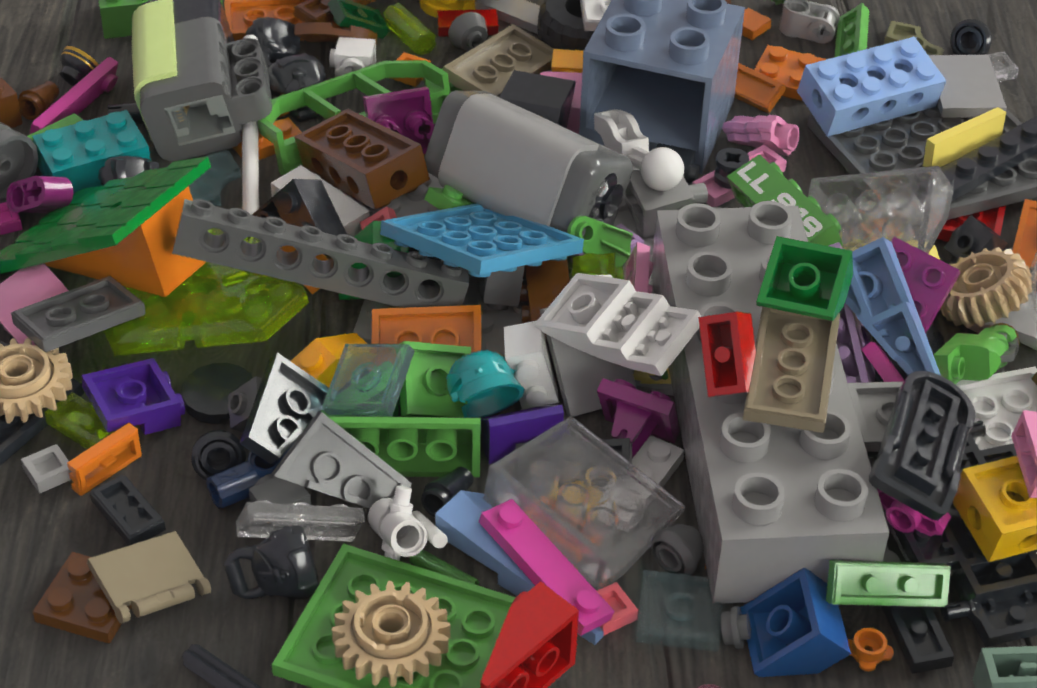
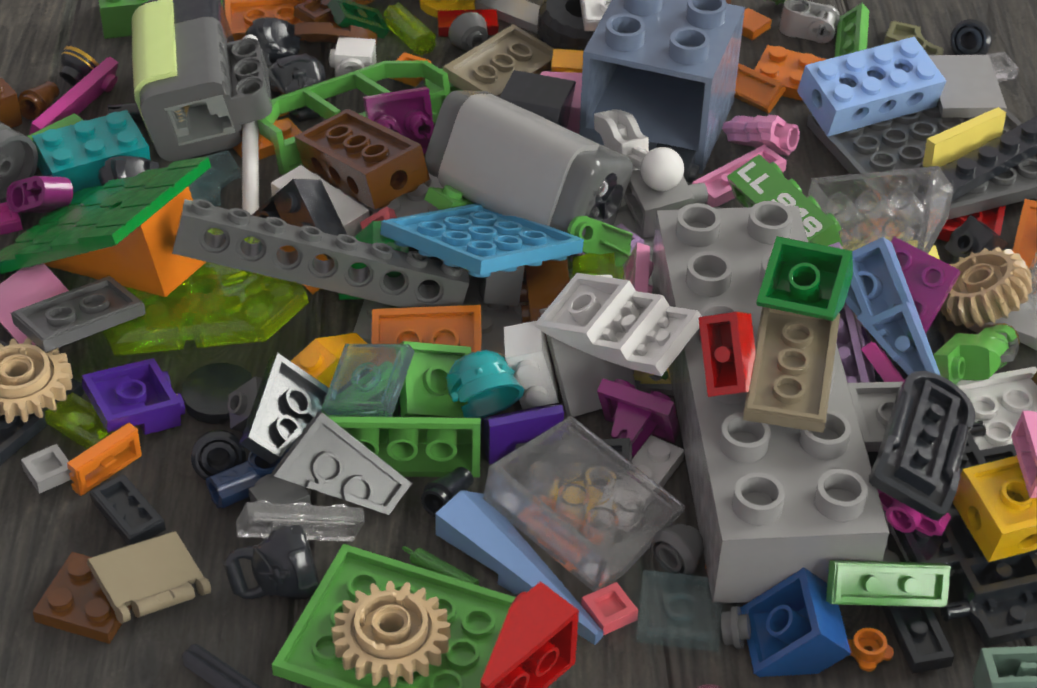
(401, 529): white pin -> none
(544, 562): dark pink plate -> none
(728, 161): black wheel -> none

